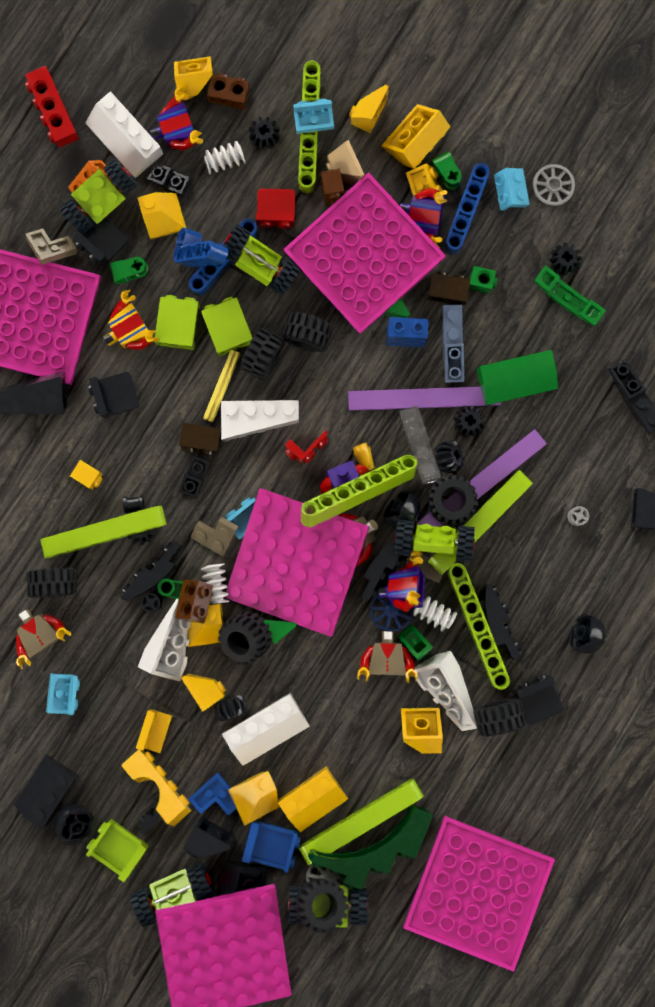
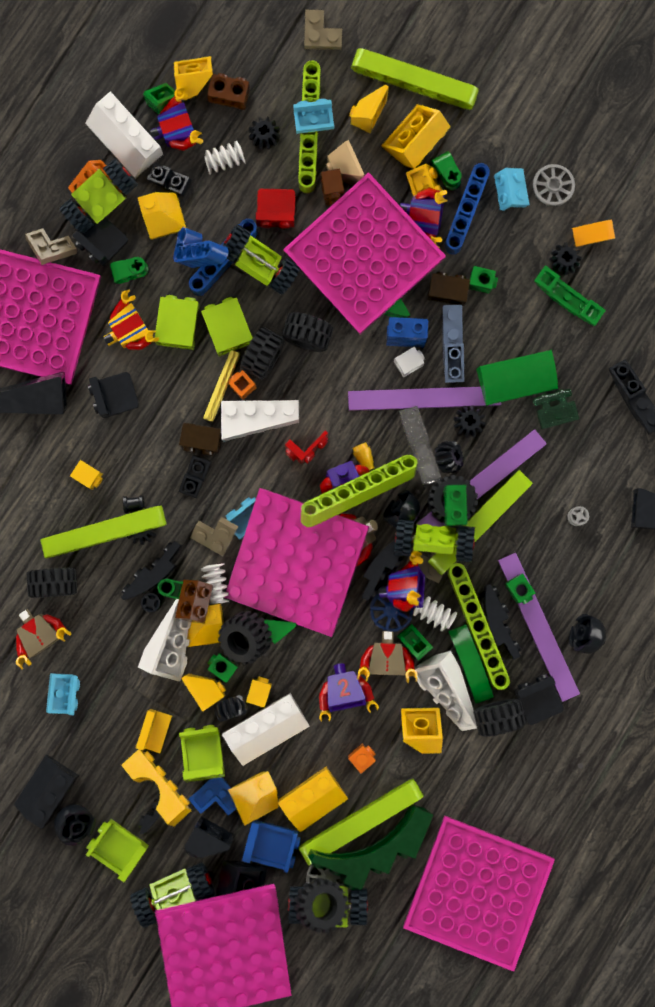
(39, 80): red brick -> none
(159, 97): none -> green slope
(202, 754): none -> lime panel
(231, 667): none -> green brick
(242, 384): none -> orange brick
(259, 691): none -> yellow brick
(319, 37): none -> dark tan plate
(344, 692): none -> torso
(362, 757): none -> orange brick
(409, 361): none -> white brick
(415, 79): none -> lime beam
(455, 505): none -> green brick
(471, 663): none -> green slope
(512, 584): none -> green brick
(541, 633): none -> medium lavender tile
(557, 414): none -> clear green plate
(593, 233): none -> light orange slope

